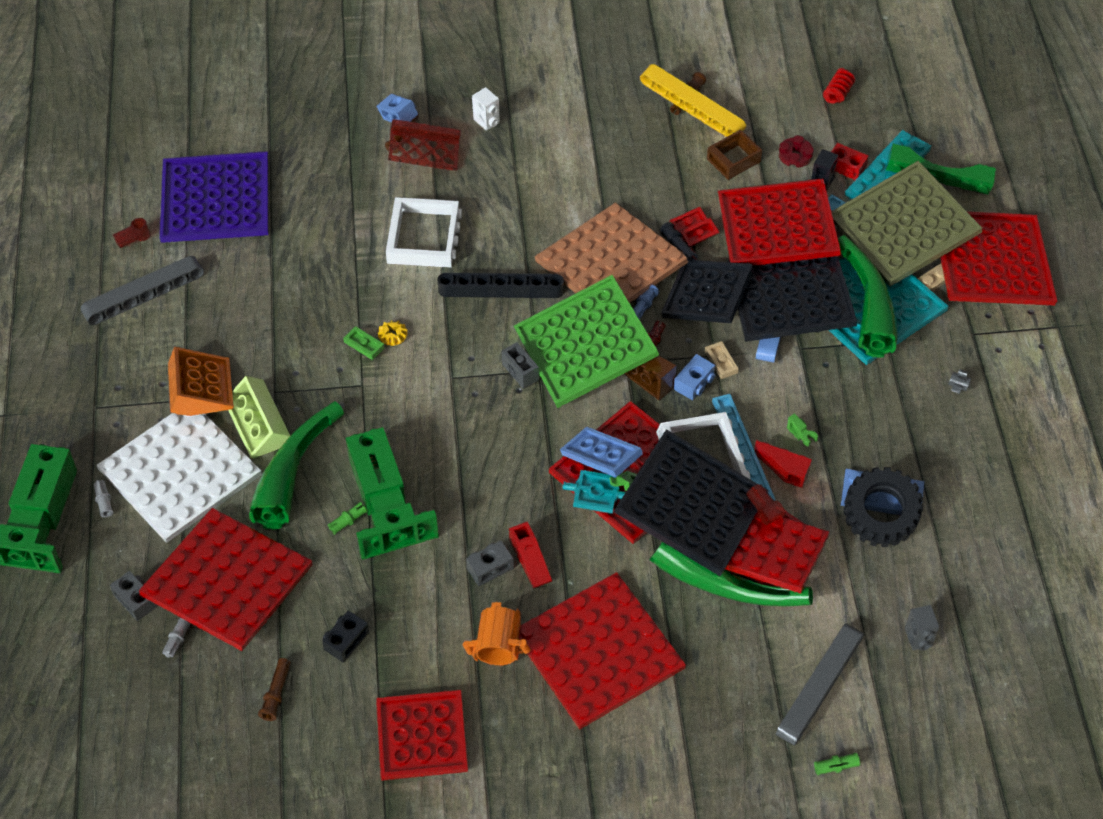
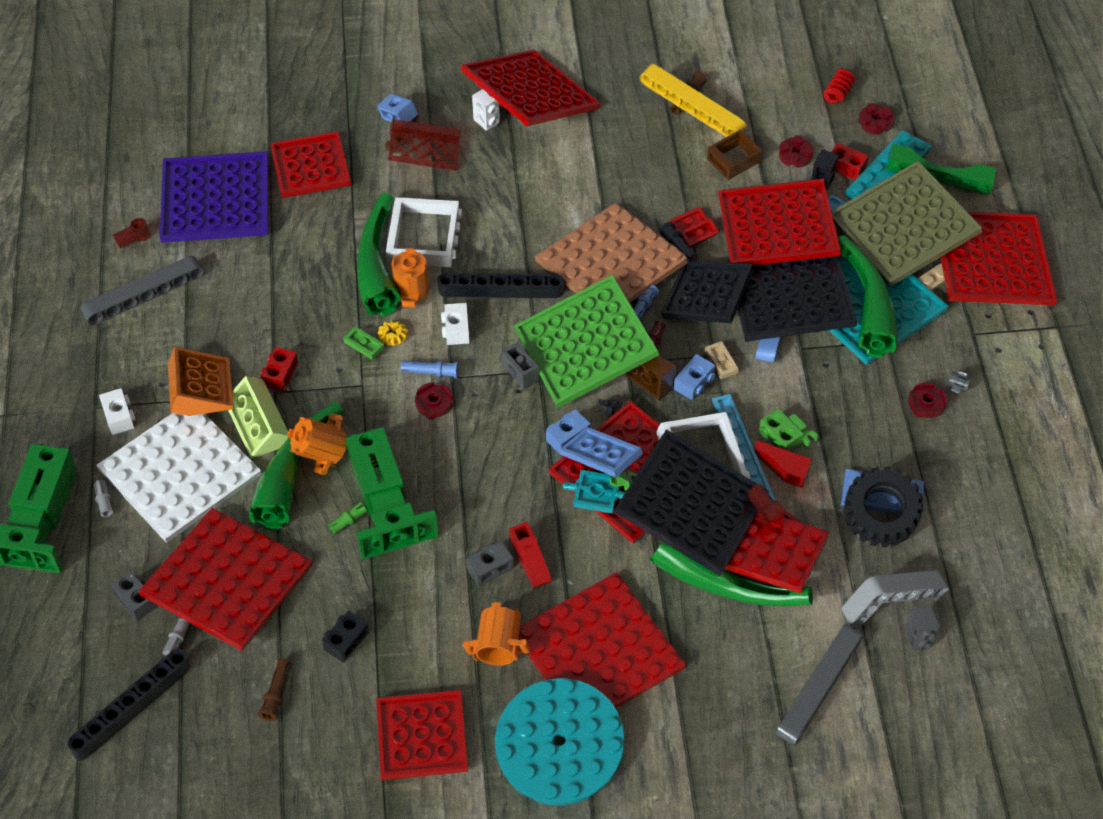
(117, 412): none -> white brick
(124, 713): none -> black beam
(279, 369): none -> red brick
(310, 164): none -> red plate
(319, 441): none -> orange container
(373, 277): none -> green brick
(410, 277): none -> orange container
(433, 409): none -> dark red plate
(439, 369): none -> medium blue pin
(456, 323): none -> white brick
(530, 87): none -> red plate
(564, 430): none -> medium blue brick
(564, 772): none -> teal plate
(610, 405): none -> black plant
(782, 429): none -> bright green brick
(837, 763): bright green pin -> none
(884, 117): none -> dark red plate
(891, 589): none -> light grey beam
(924, 409): none -> dark red plate

